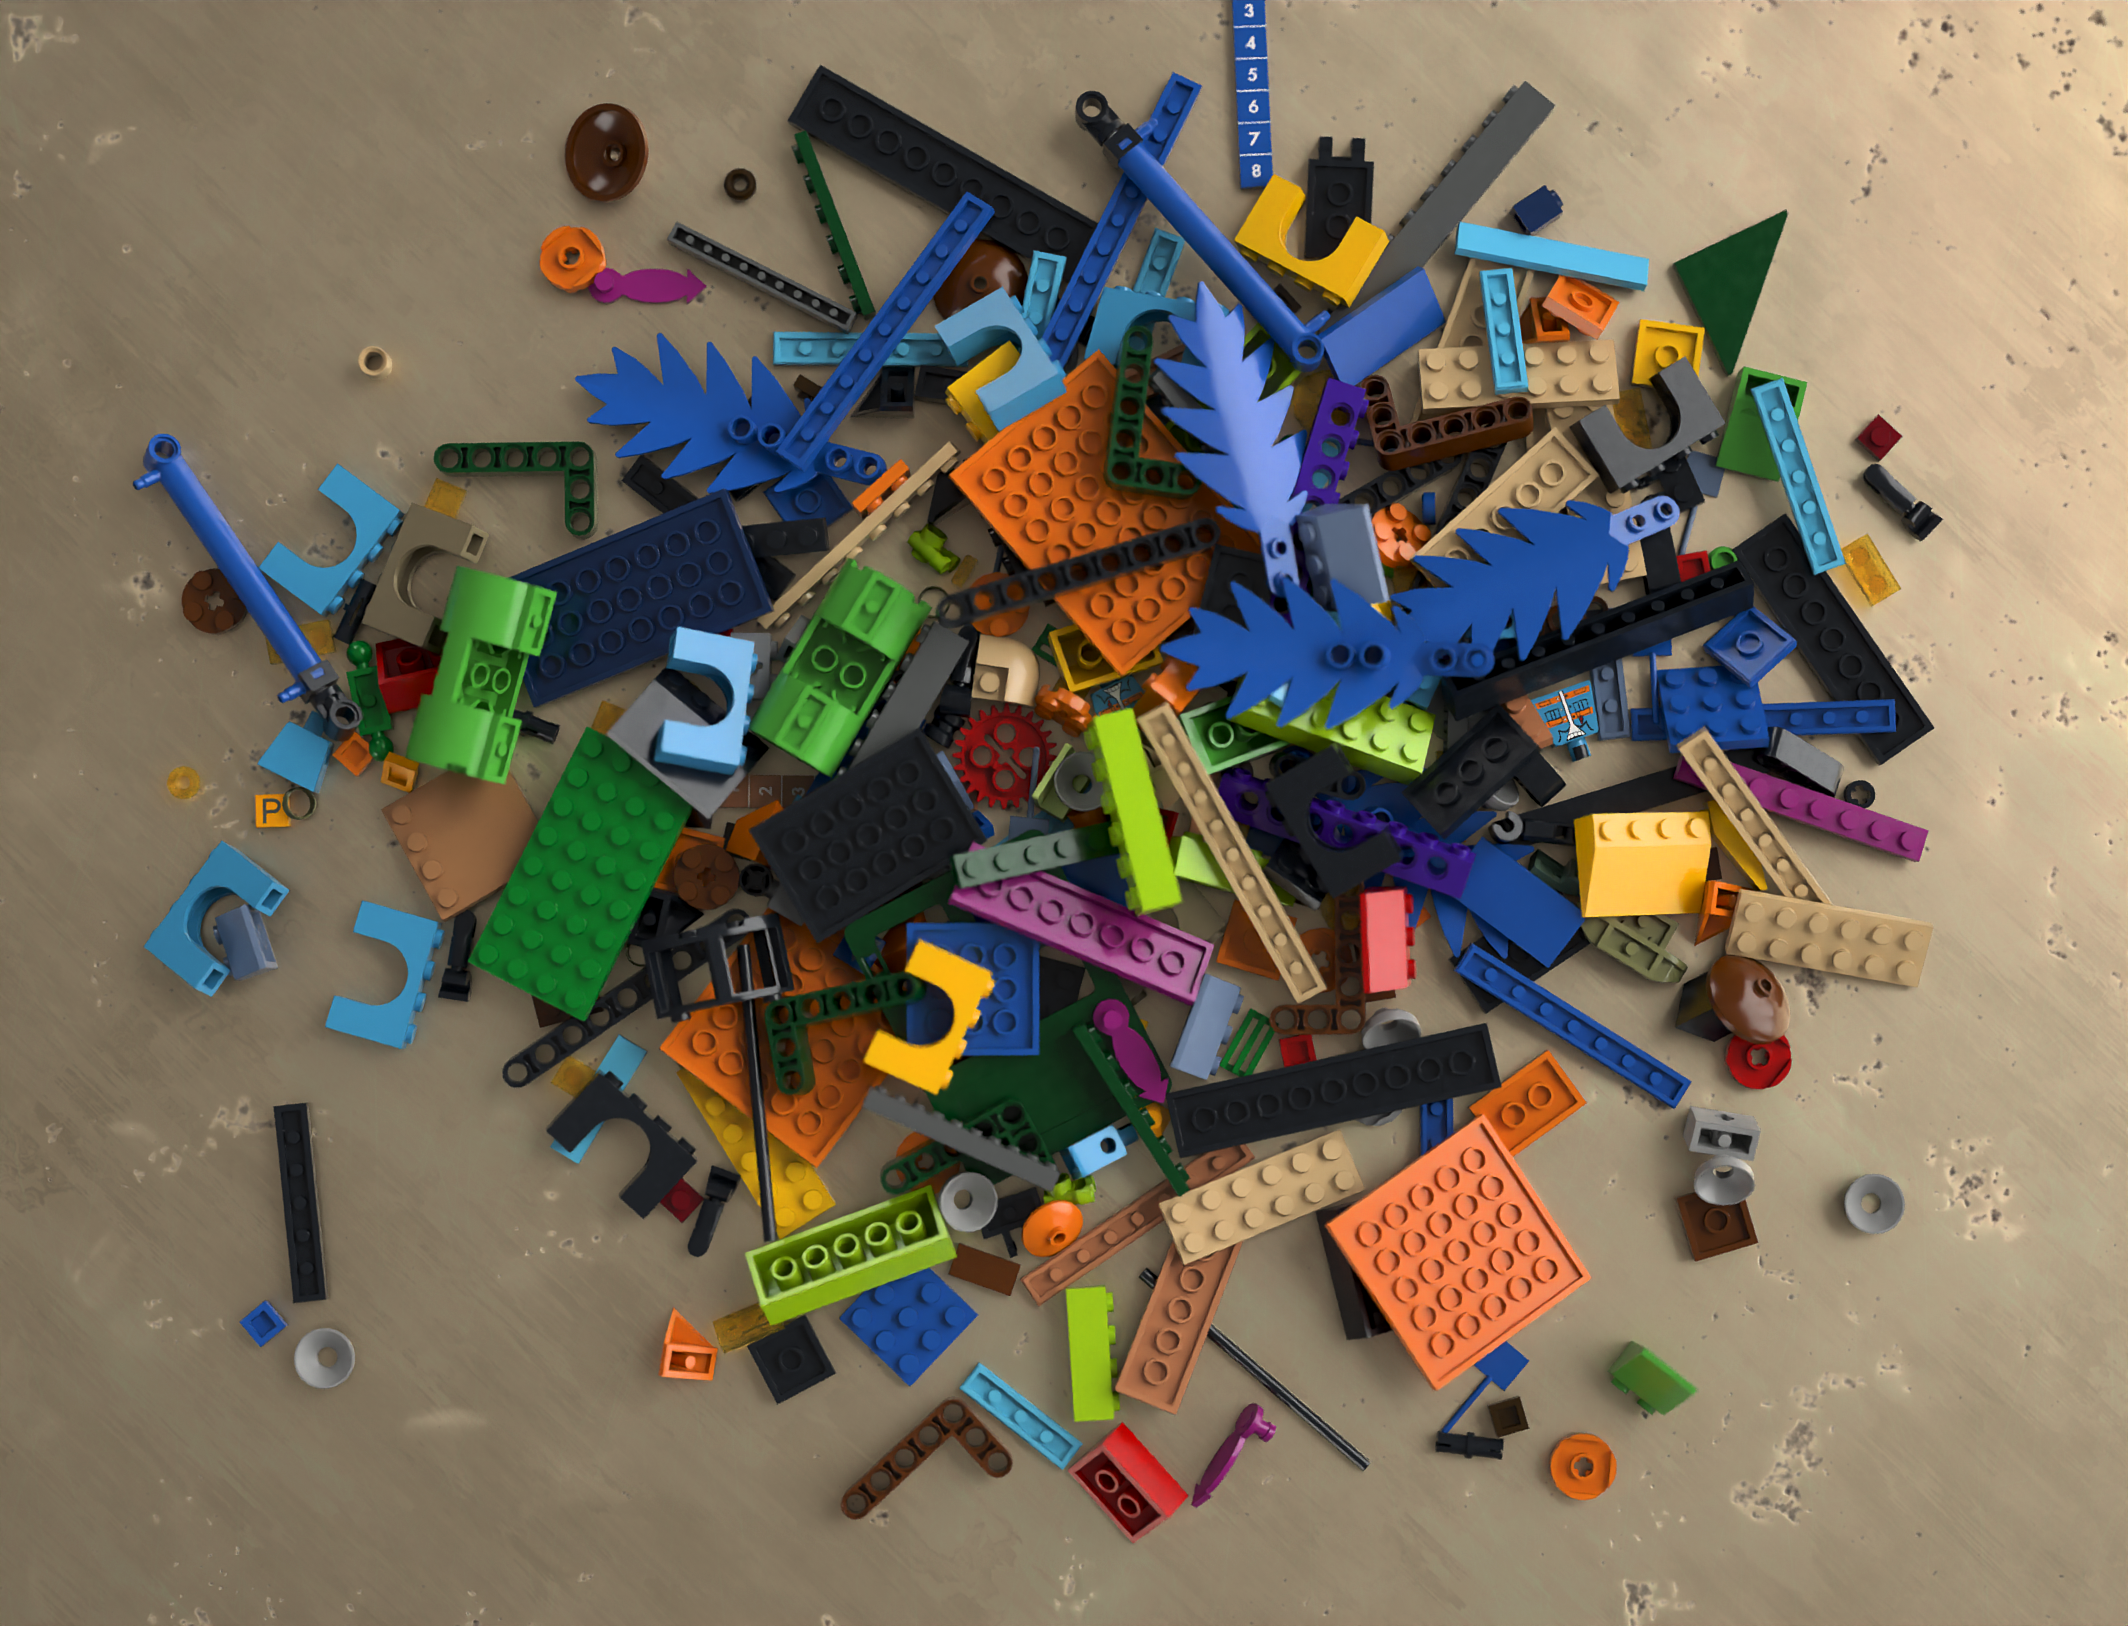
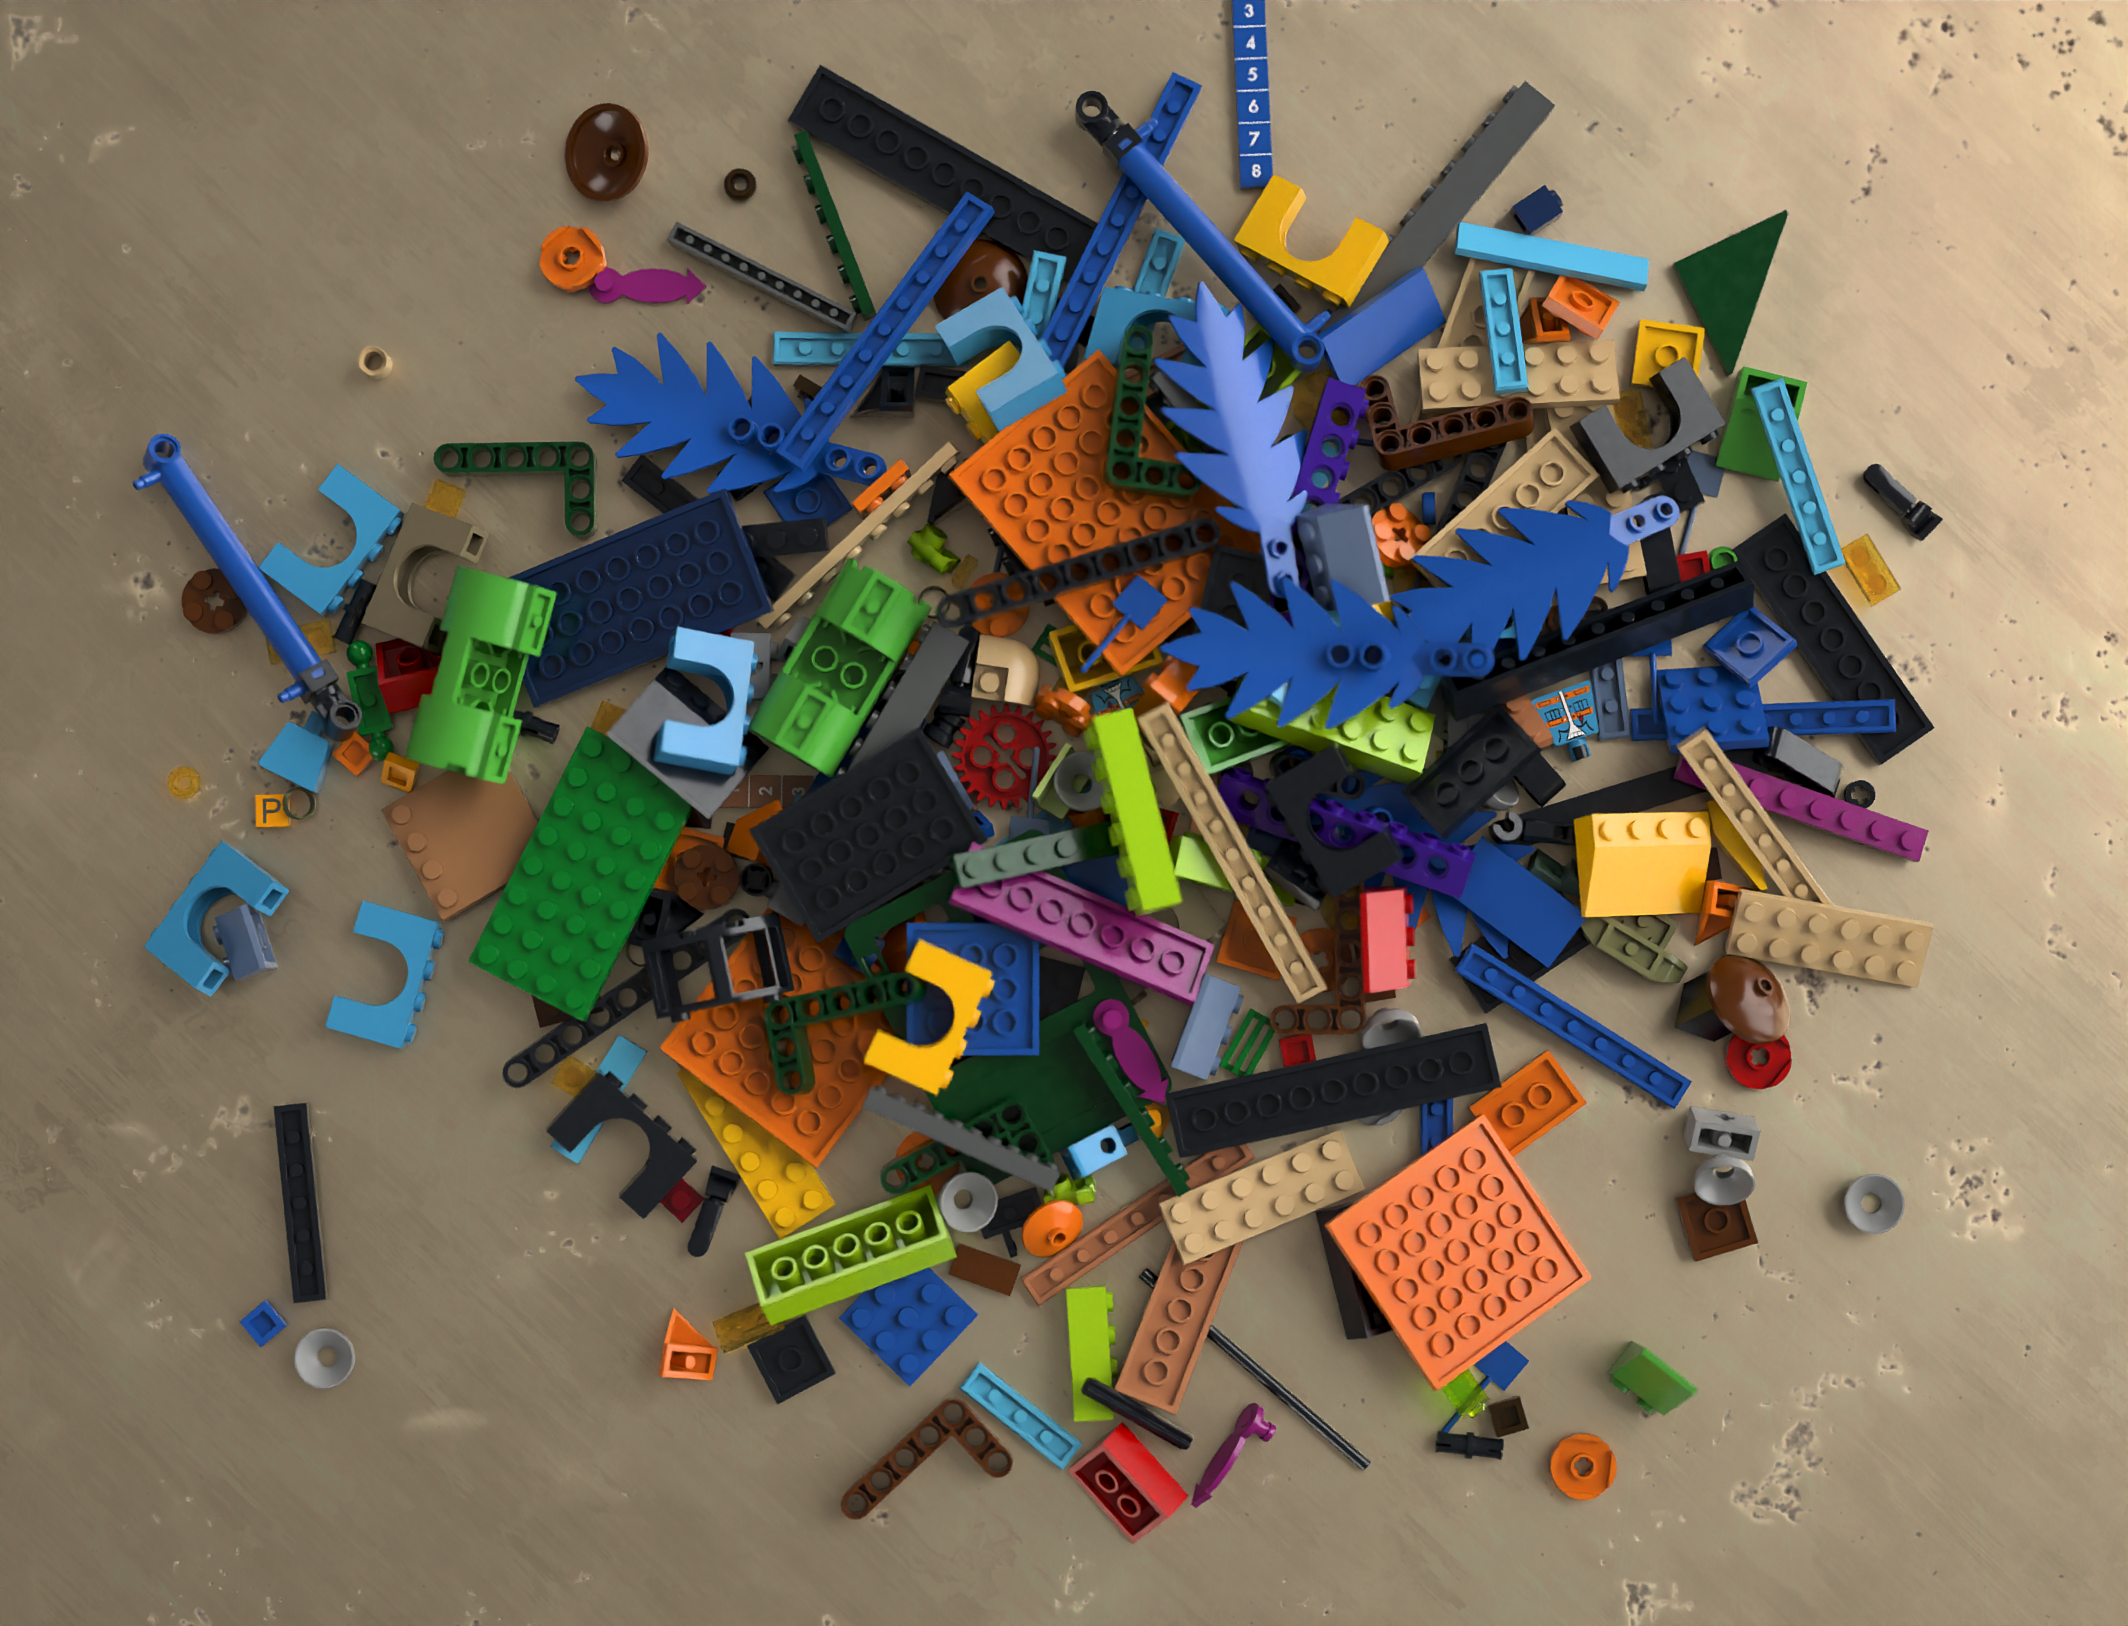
(456, 981): black piece -> none
(757, 1096): black piece -> none
(1137, 1413): none -> black axle
(1139, 604): none -> blue piece
(1336, 195): black tile -> none
(1466, 1394): none -> clear neon green brick
(1878, 438): dark red plate -> none

